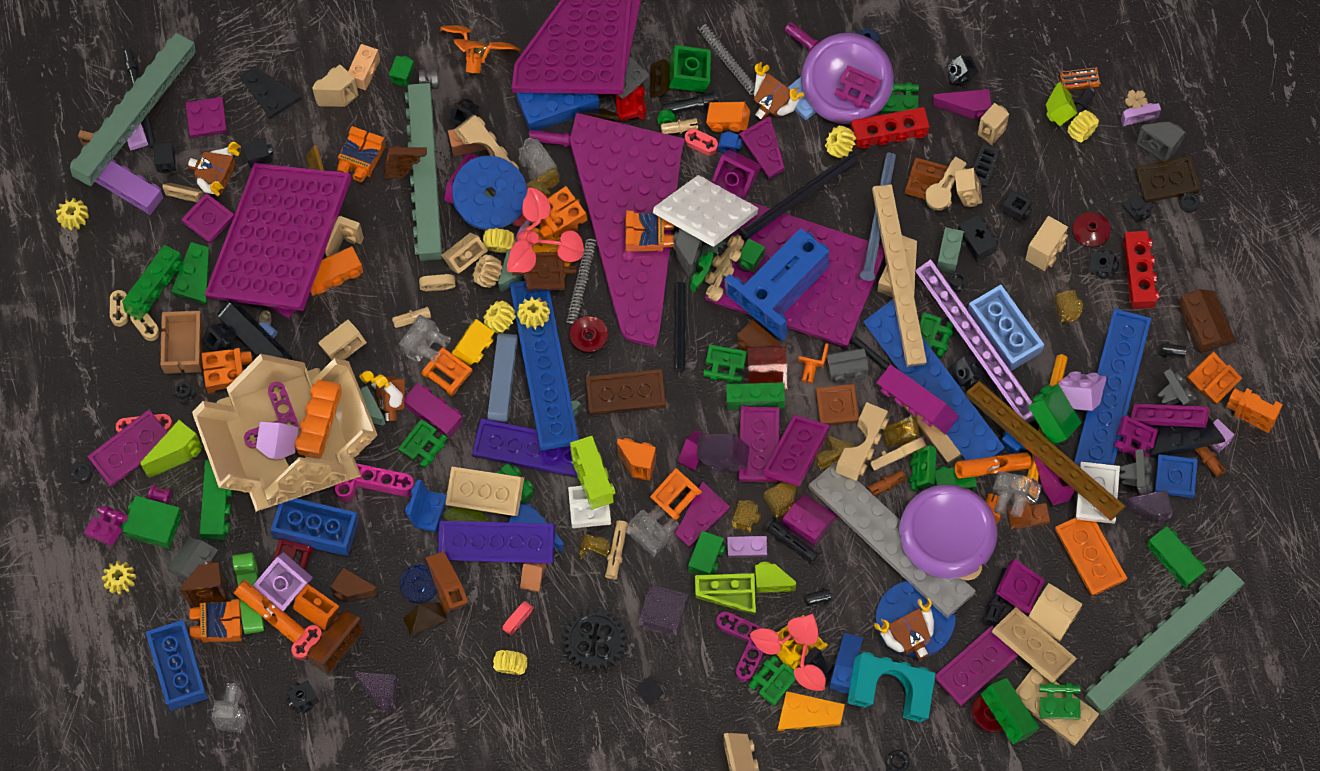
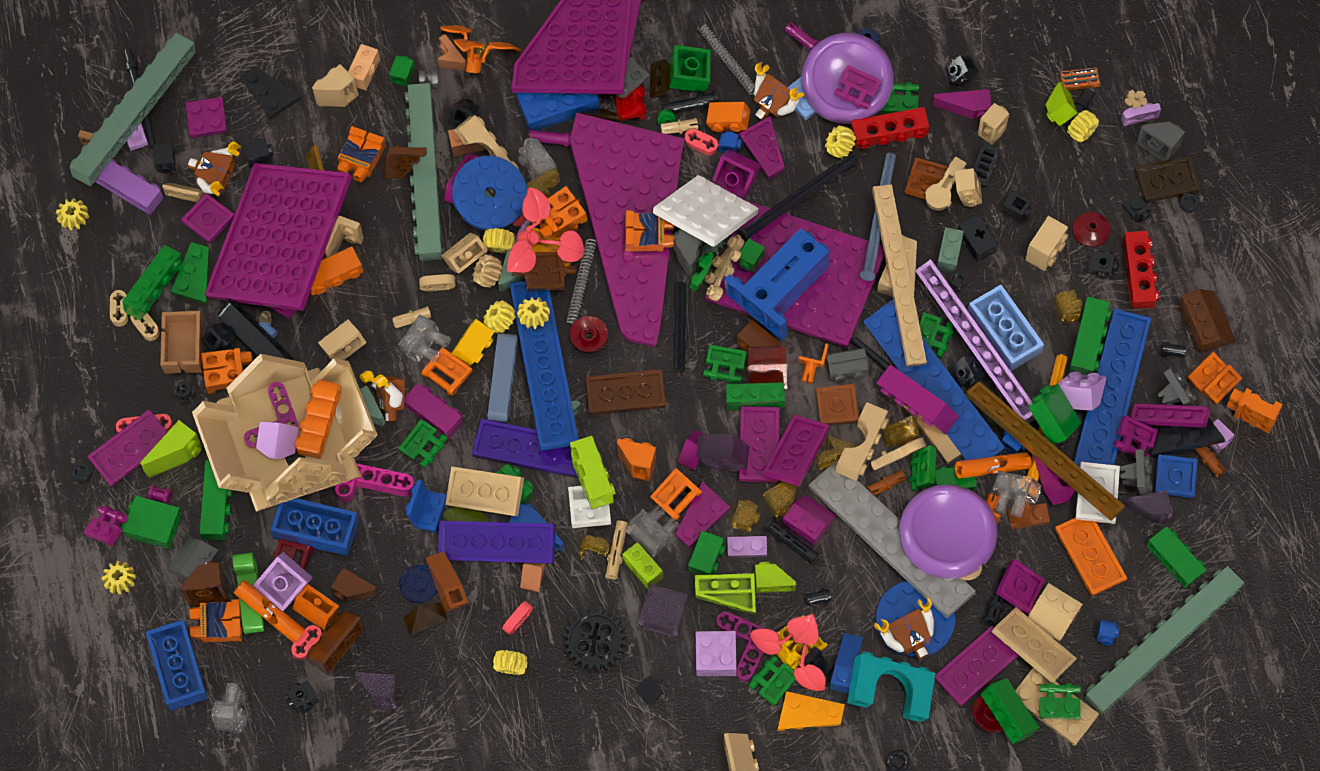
(451, 57): none -> nougat slope
(642, 565): none -> lime brick
(716, 653): none -> lavender brick
(1090, 335): none -> green brick
(1107, 632): none -> blue plate

